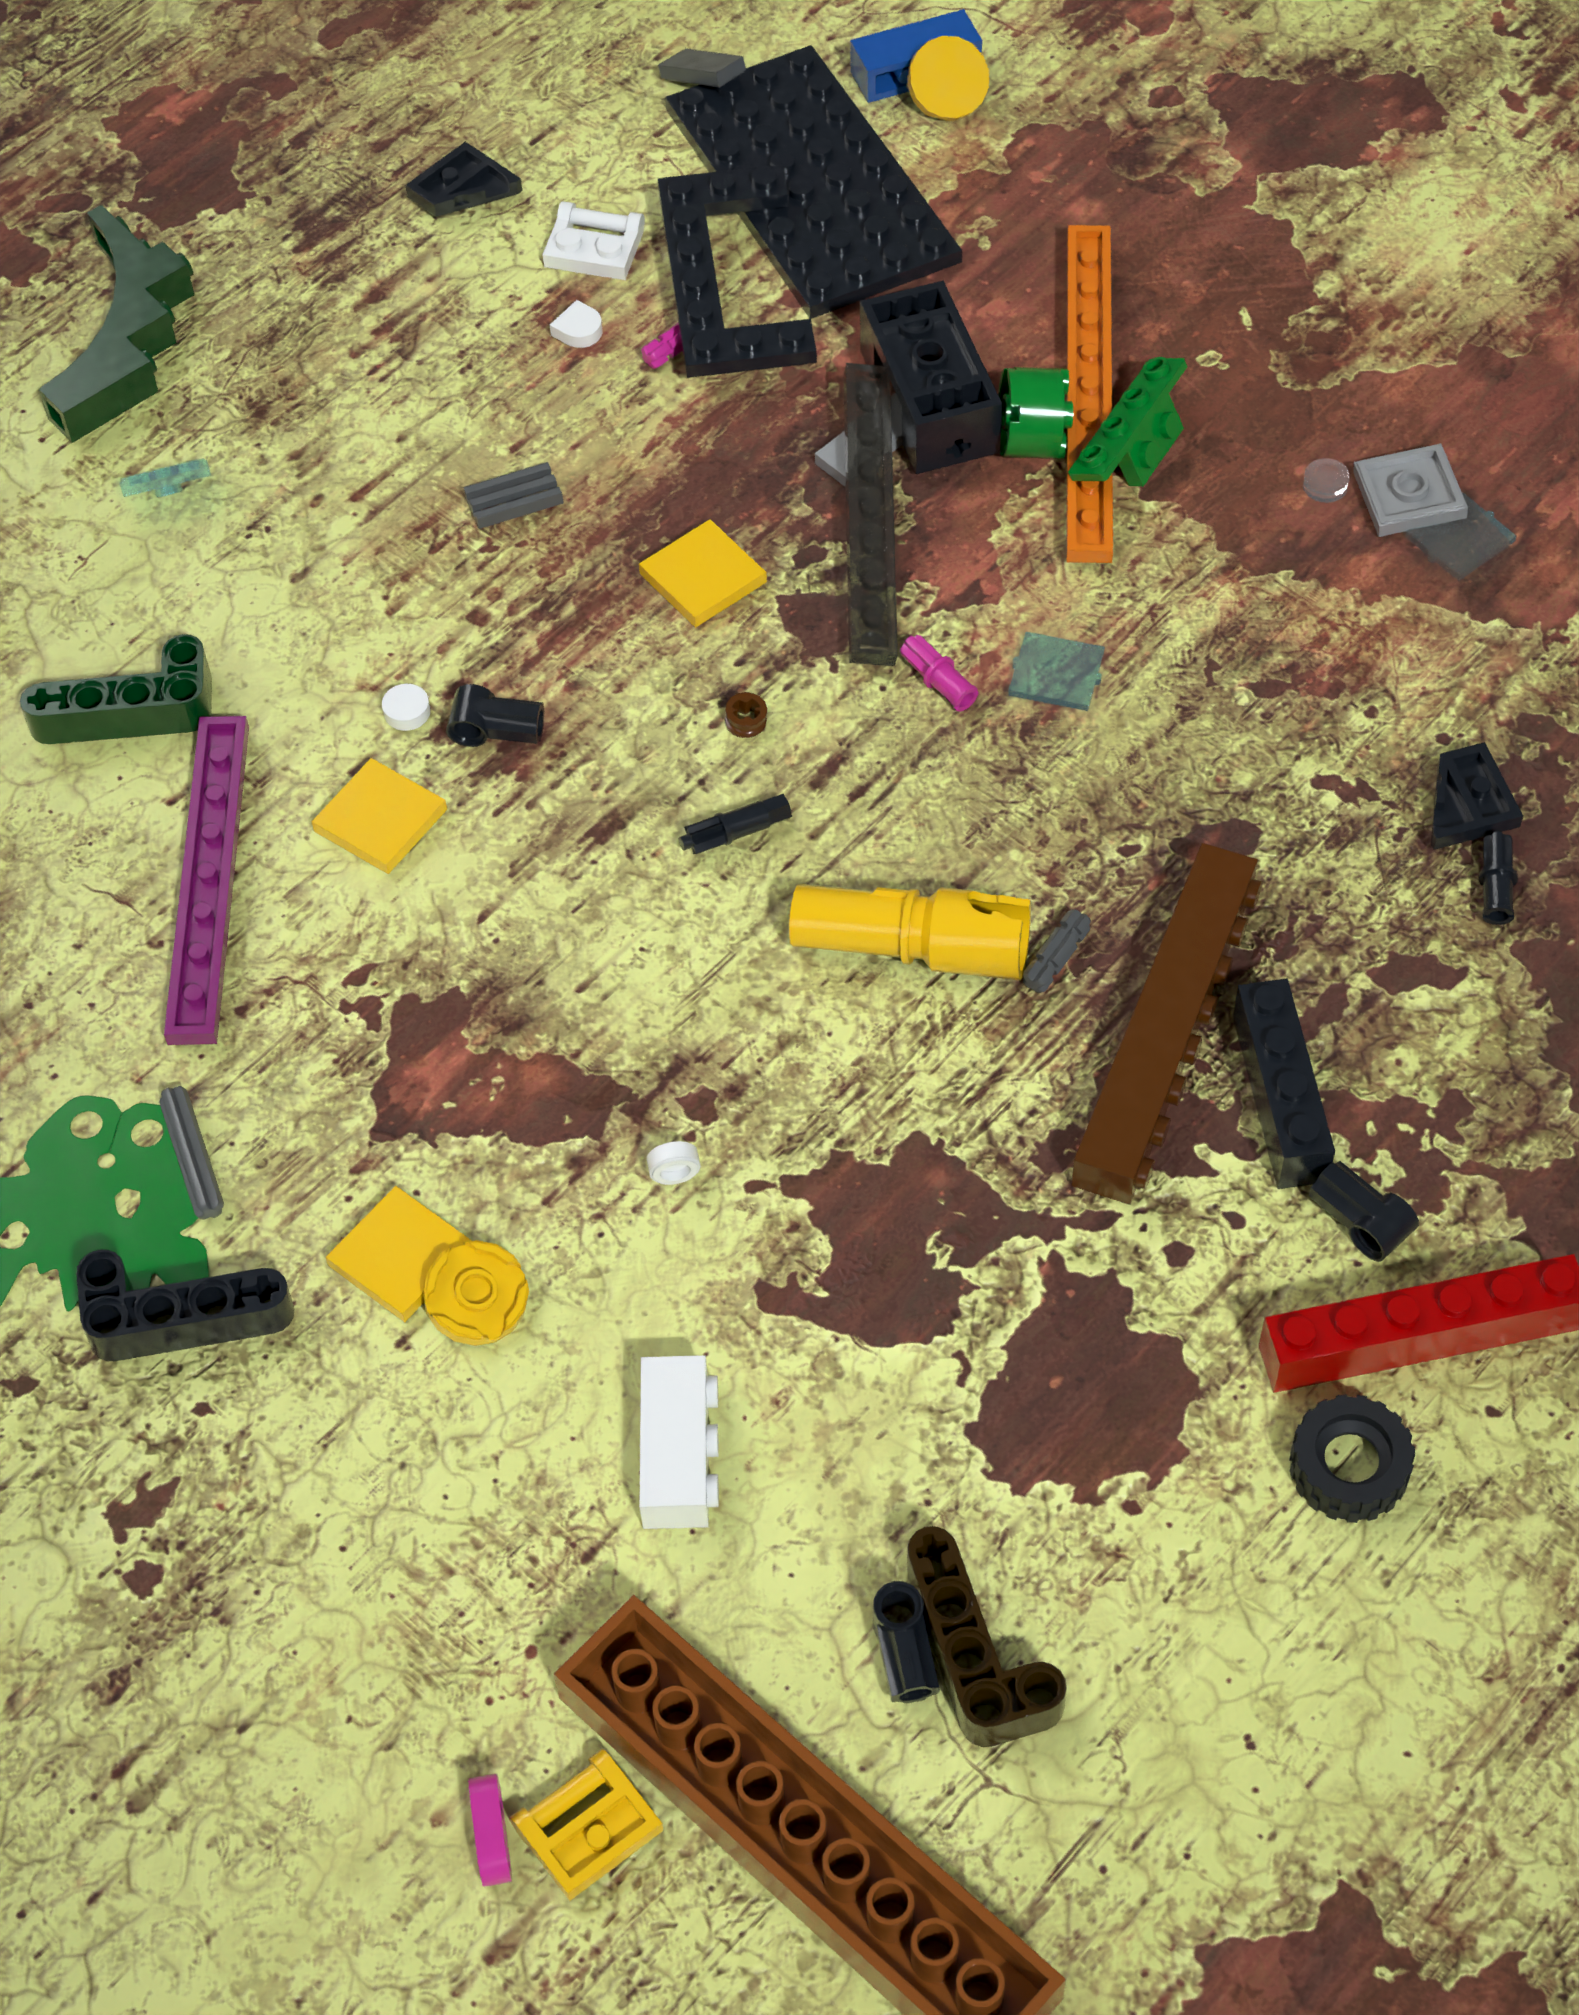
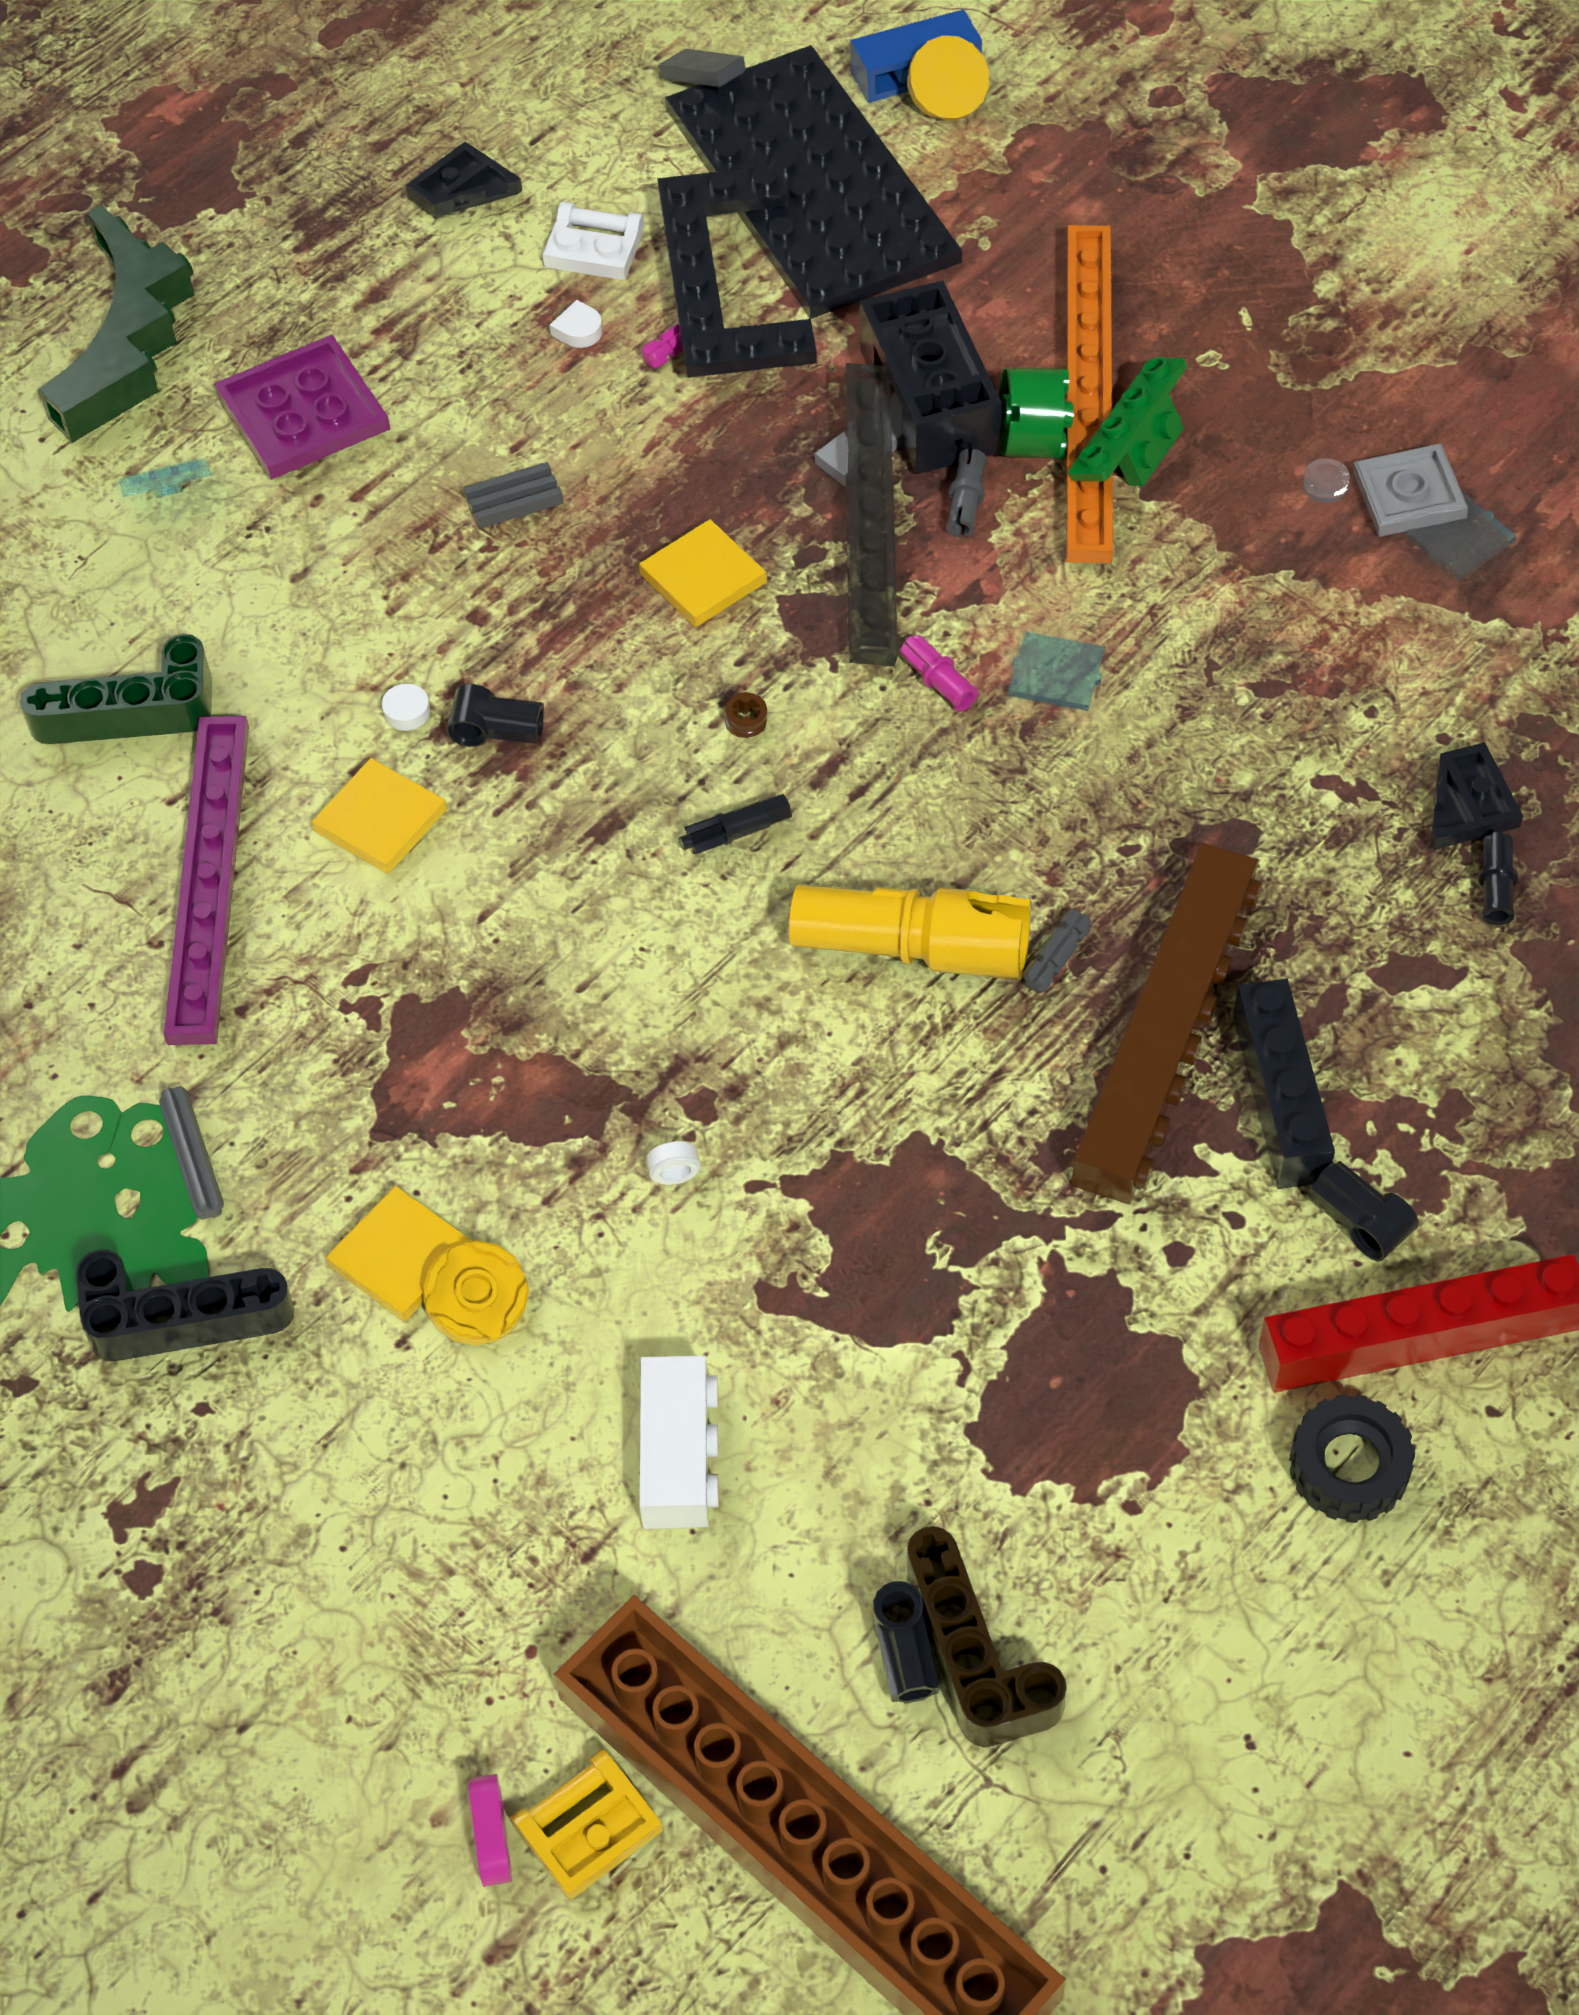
(302, 406): none -> magenta plate
(966, 493): none -> dark grey pin

